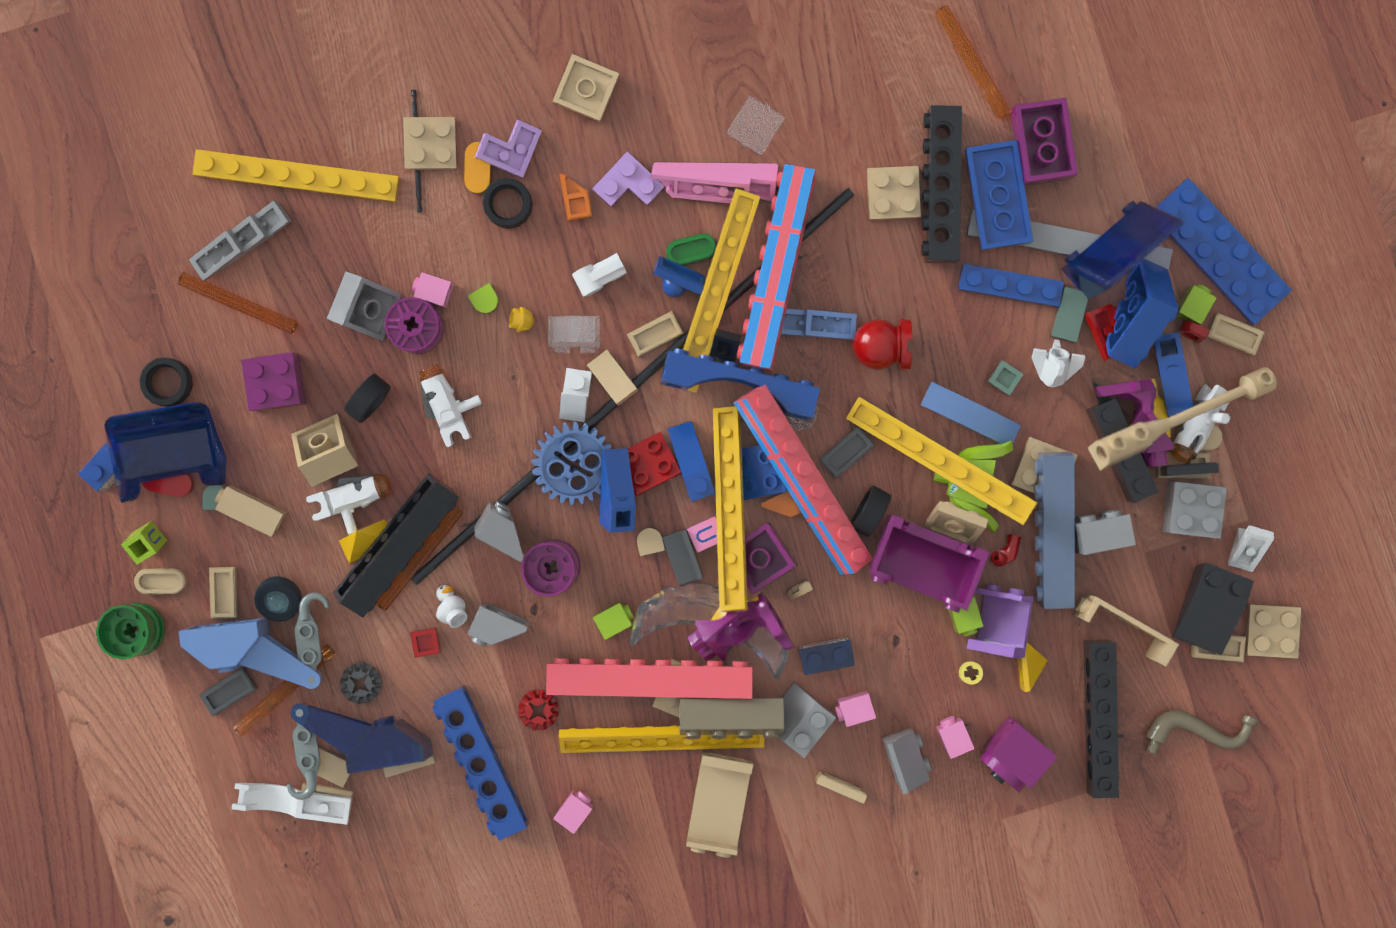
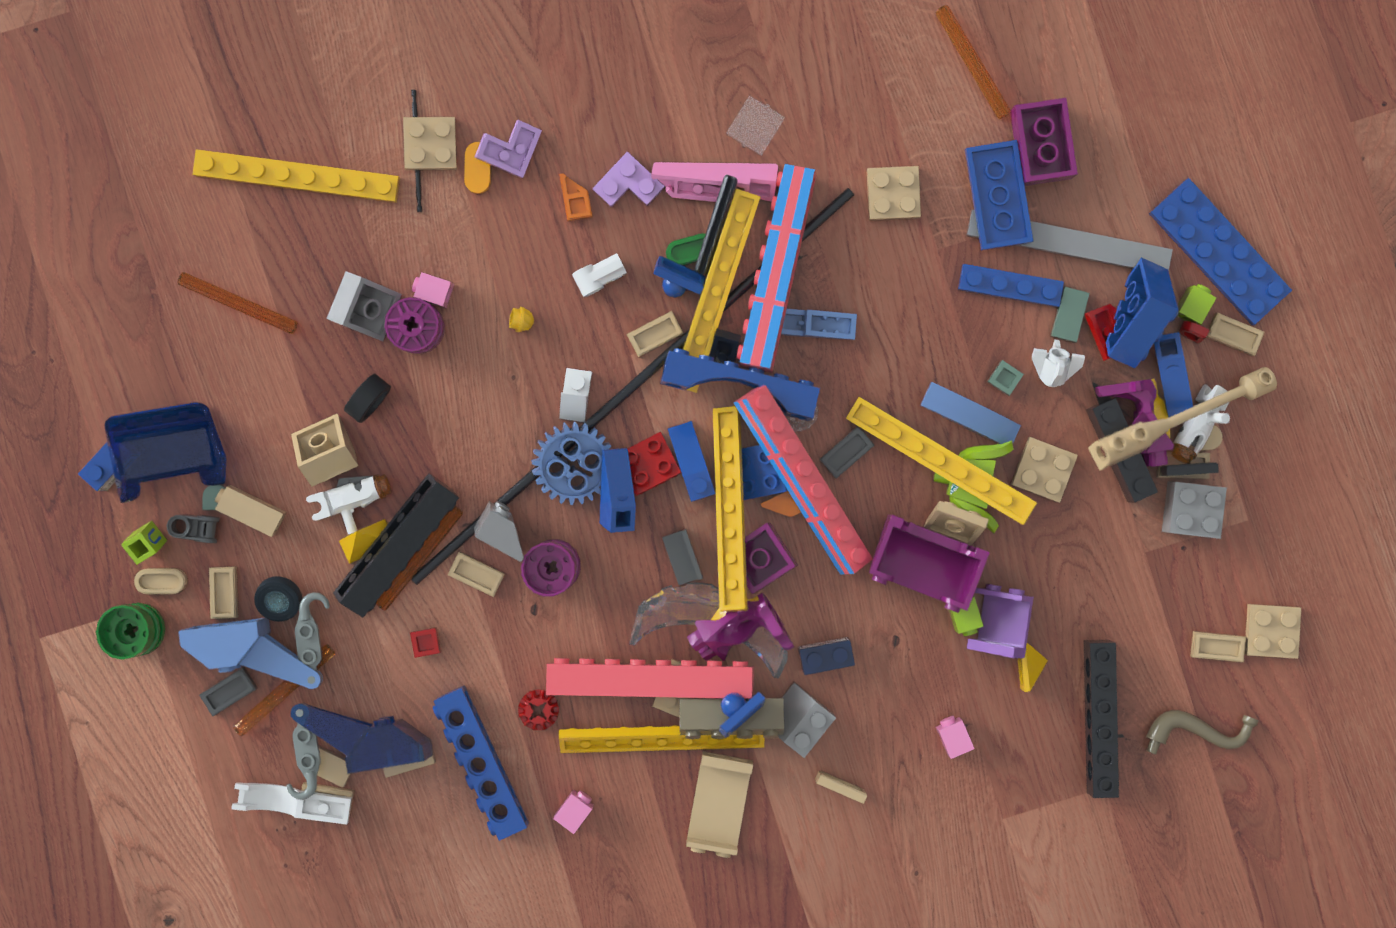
(146, 382): black tyre -> none
(174, 486): red tile -> none
(198, 528): none -> dark grey piece
(240, 240): light grey slope -> none
(273, 381): magenta brick -> none
(372, 681): dark grey gear -> none
(442, 406): white piece -> none
(452, 608): white animal -> none
(476, 574): none -> tan tile
(484, 299): lime tile -> none
(488, 198): black tyre -> none
(495, 625): light grey slope -> none
(574, 333): clear brick -> none
(586, 88): tan plate -> none
(612, 377): tan tile -> none
(614, 619): lime brick -> none
(649, 541): tan tile -> none
(704, 534): bright pink brick -> none
(716, 224): none -> black axle
(738, 711): none -> blue tile
(799, 590): tan tile -> none
(855, 709): bright pink brick -> none
(870, 510): black tyre -> none
(882, 344): red tile -> none
(906, 759): light grey slope -> none
(951, 120): black brick -> none
(974, 666): light yellow bush -> none
(1008, 553): red arm -> none
(1016, 756): magenta piece -> none
(1056, 530): sand blue brick -> none
(1103, 533): light grey brick -> none
(1120, 248): clear blue windscreen -> none
(1160, 649): tan panel -> none
(1212, 607): black slope -> none
(1249, 547): white slope -> none

